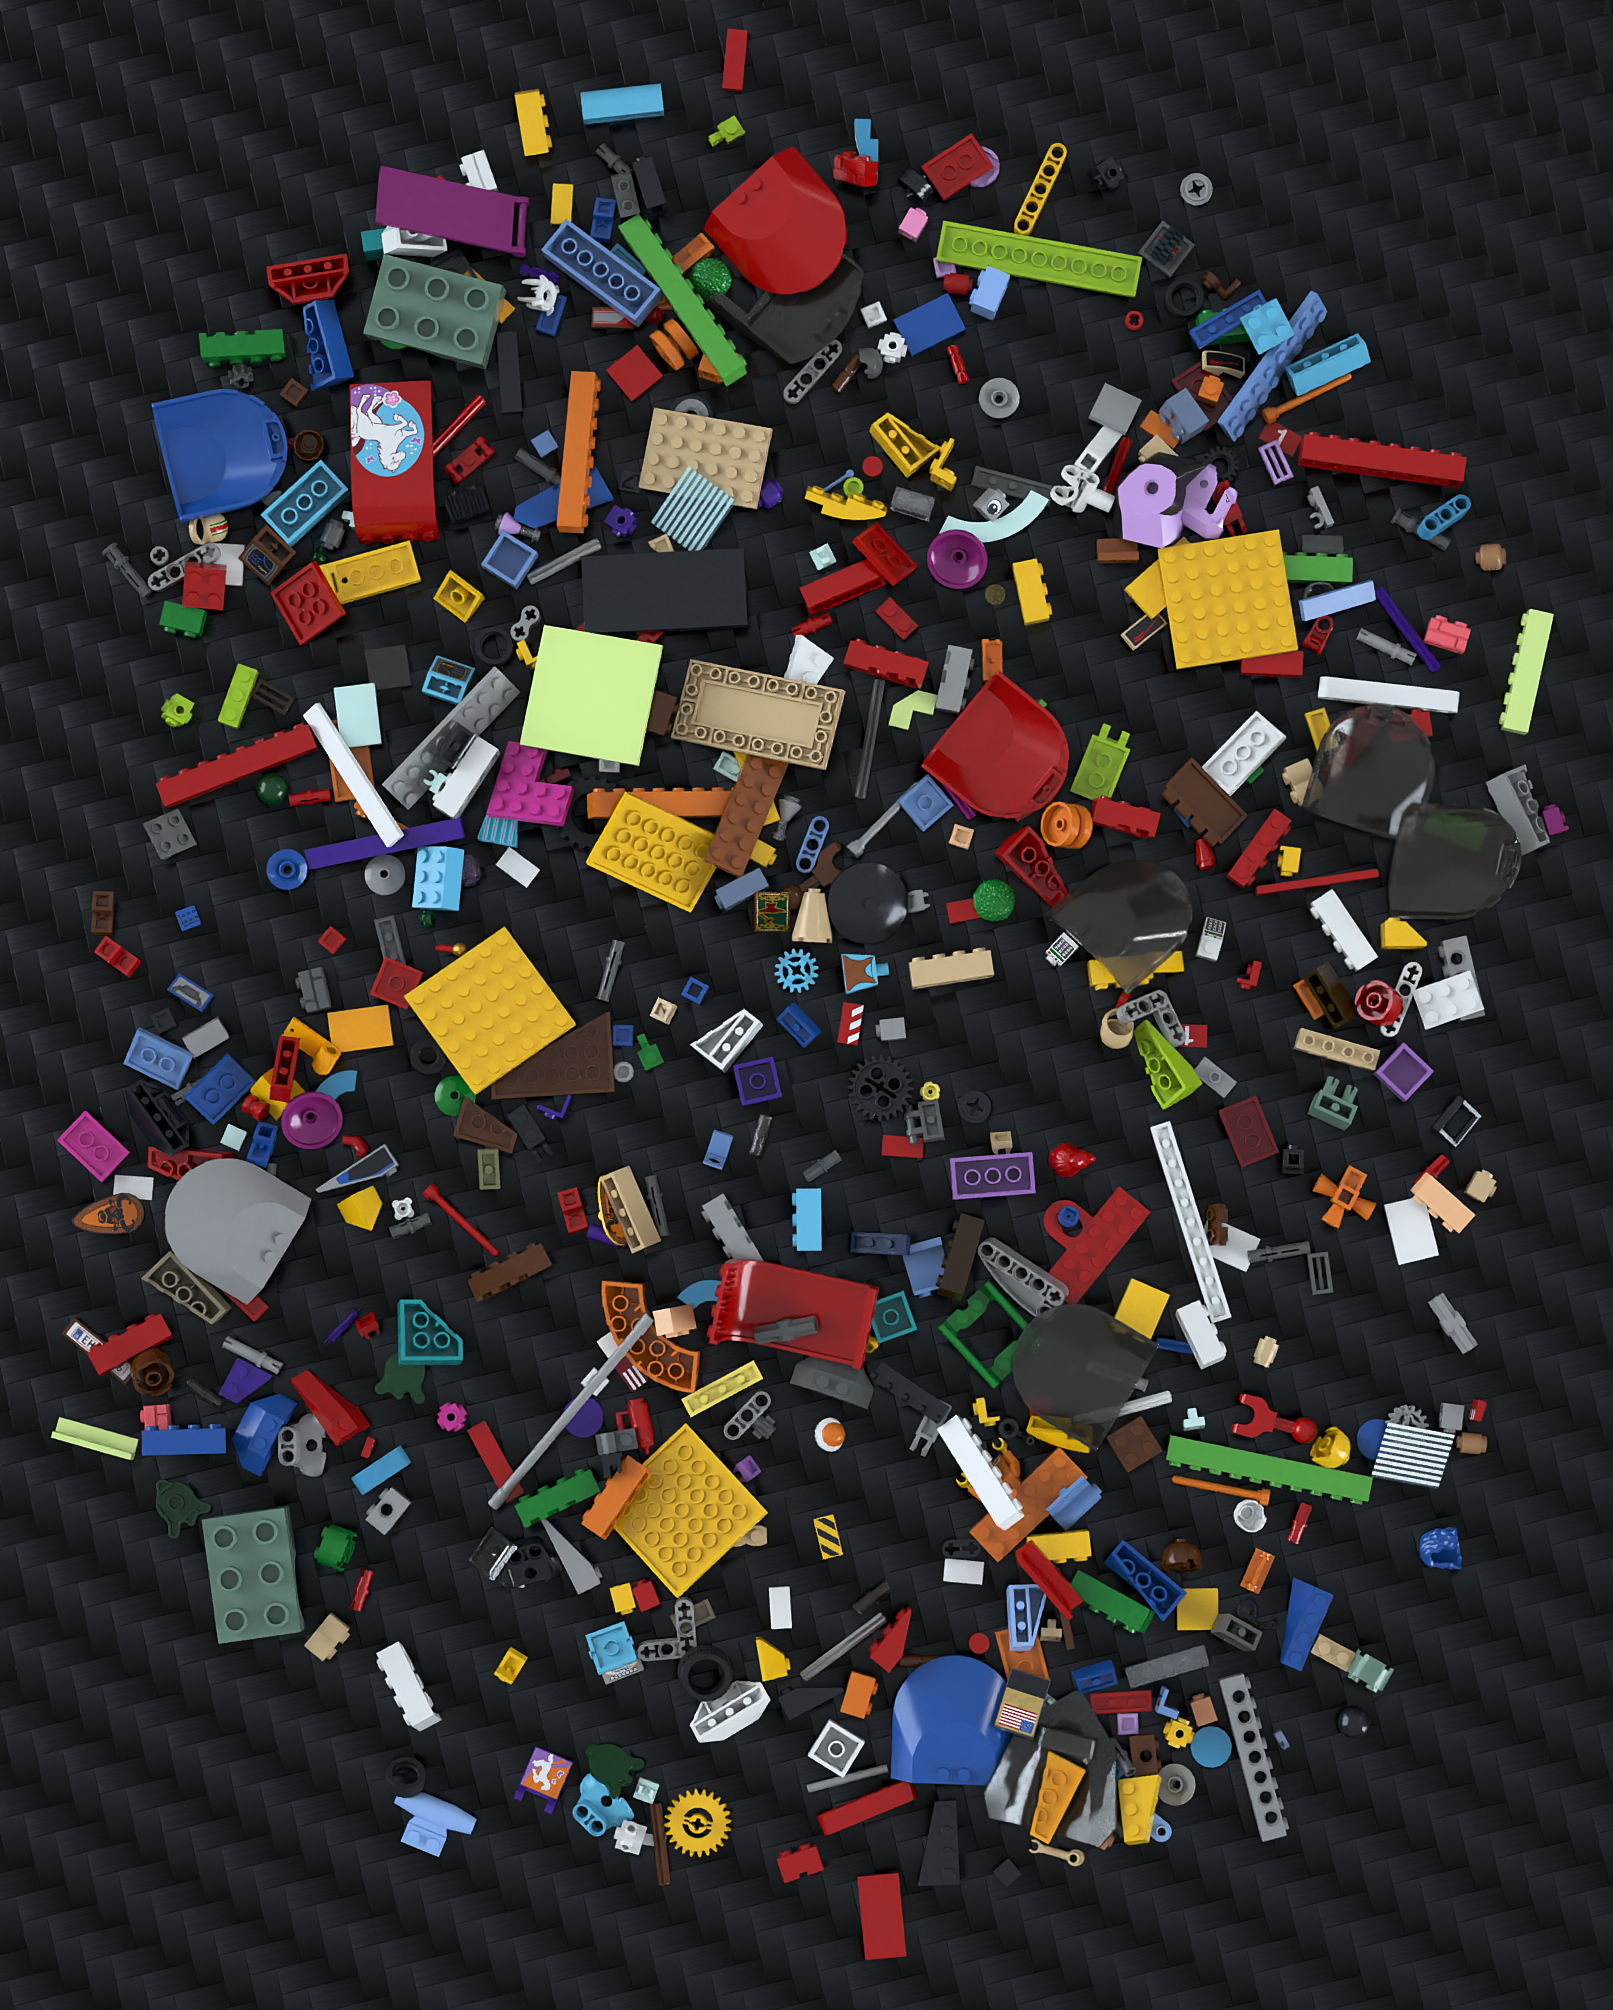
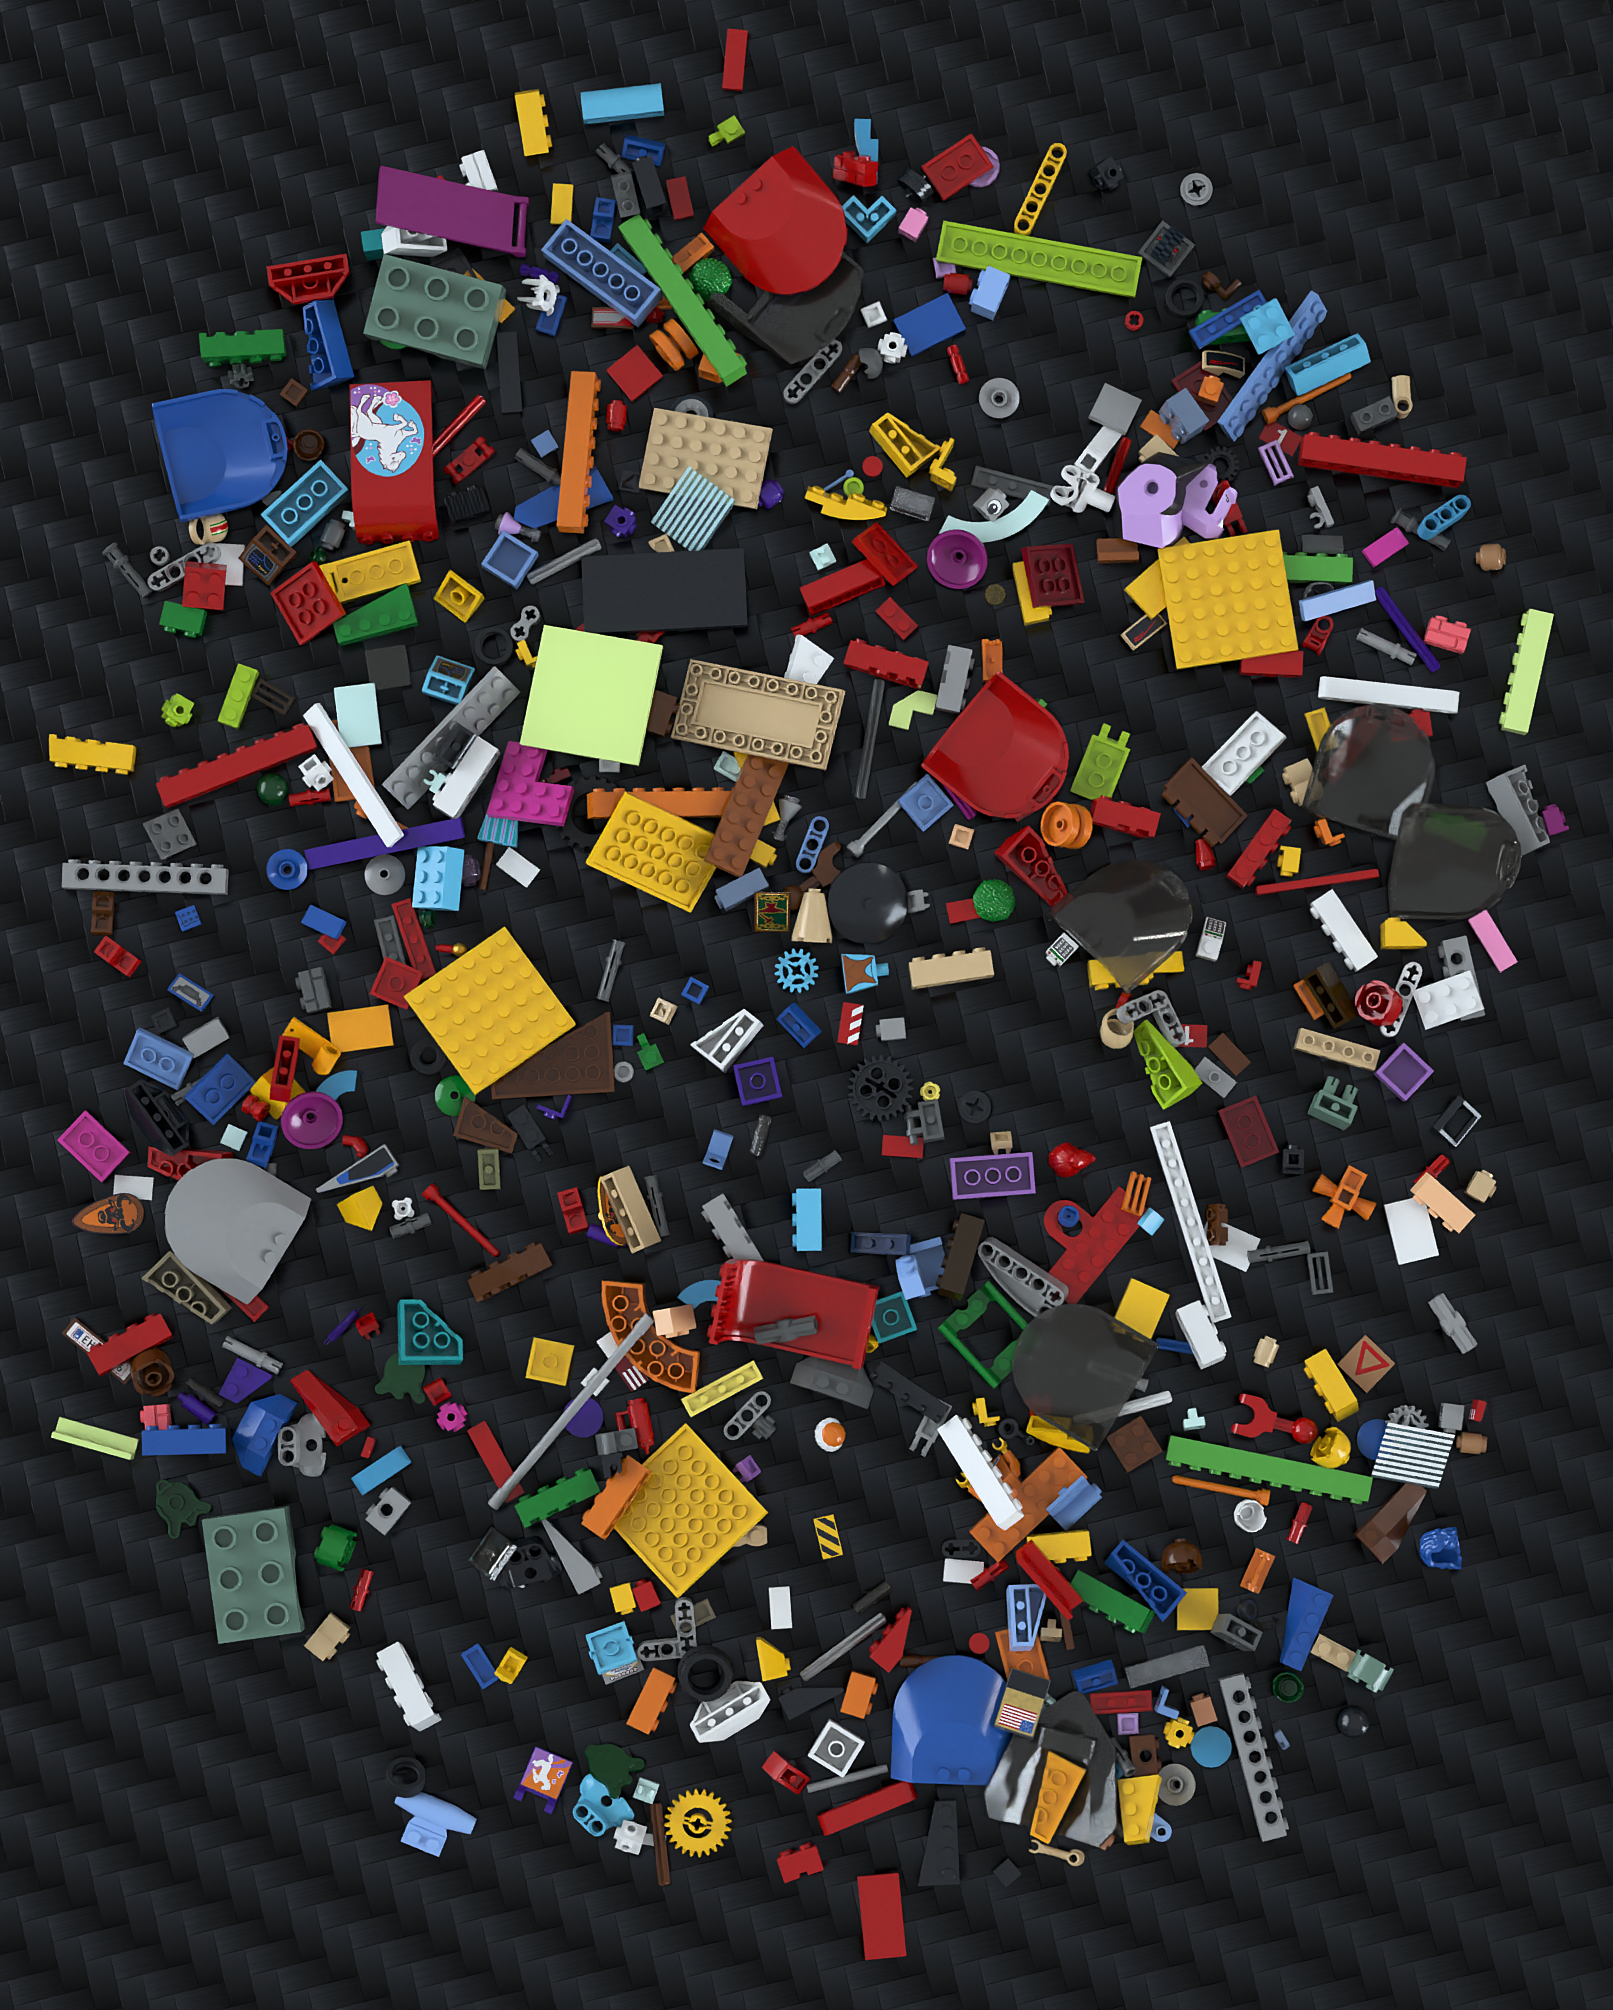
(72, 869): none -> light grey brick
(92, 754): none -> yellow wedge
(197, 1408): none -> dark purple cylinder
(316, 773): none -> white brick
(323, 922): none -> blue tile
(380, 617): none -> green wedge
(413, 937): none -> red tile
(437, 1391): none -> red tile
(480, 1665): none -> blue tile
(486, 865): none -> reddish brown piece
(549, 1361): none -> yellow tile
(615, 415): none -> red brick
(636, 147): none -> blue slope
(652, 1700): none -> orange brick
(679, 198): none -> red tile
(785, 1773): none -> red slope
(871, 221): none -> medium azure brick
(910, 1276): none -> light blue brick
(989, 1574): none -> red axle
(1052, 575): none -> dark red plate
(1133, 1176): none -> orange tile
(1150, 1221): none -> medium azure tile
(1229, 1054): none -> reddish brown tile
(1288, 1687): none -> dark green hair
(1300, 417): none -> dark grey piece
(1323, 831): none -> orange bracket
(1331, 1385): none -> yellow wedge
(1365, 1363): none -> medium nougat tile
(1373, 415): none -> dark grey brick
(1385, 547): none -> dark pink slope
(1389, 1524): none -> reddish brown wedge
(1401, 394): none -> tan piece
(1492, 941): none -> bright pink tile

